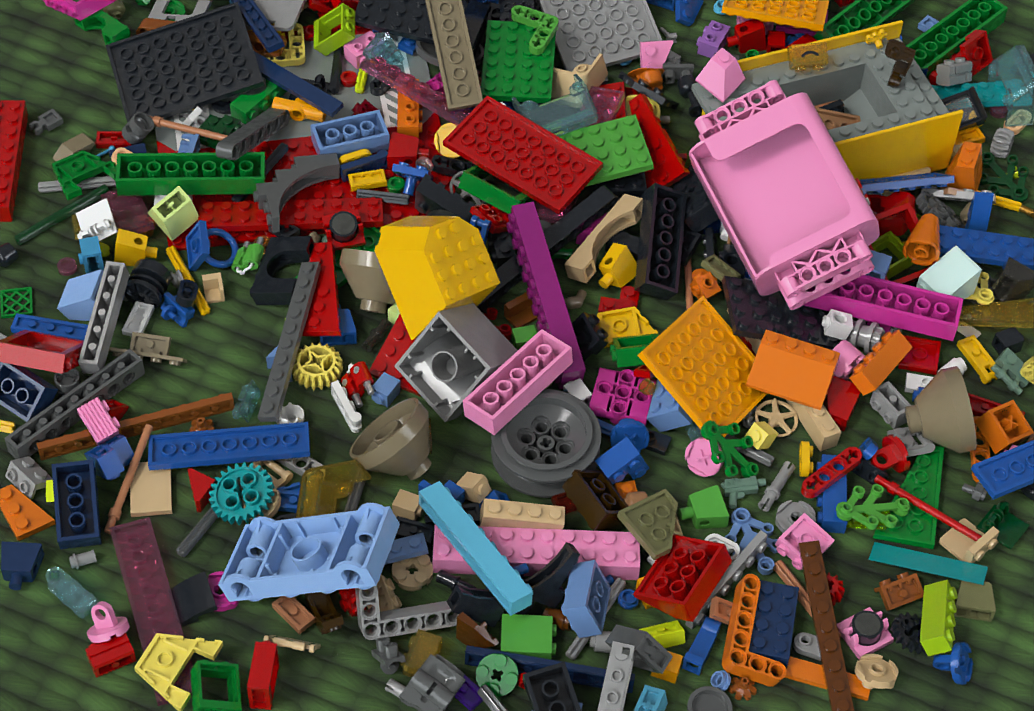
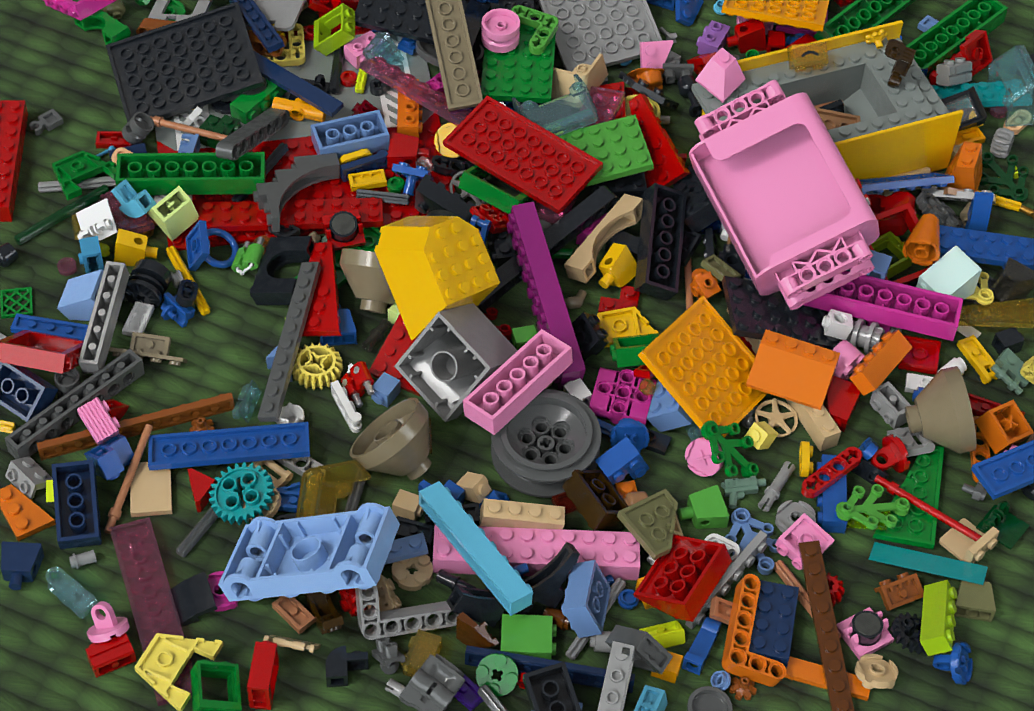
(74, 145): dark tan slope -> none
(132, 203): none -> medium azure brick
(213, 288): tan panel -> none
(340, 662): none -> black brick
(500, 30): none -> bright pink wheel
(519, 311): dark orange panel -> none
(700, 61): none -> red slope
(758, 455): dark grey axle -> none
(807, 649): light grey plate -> none

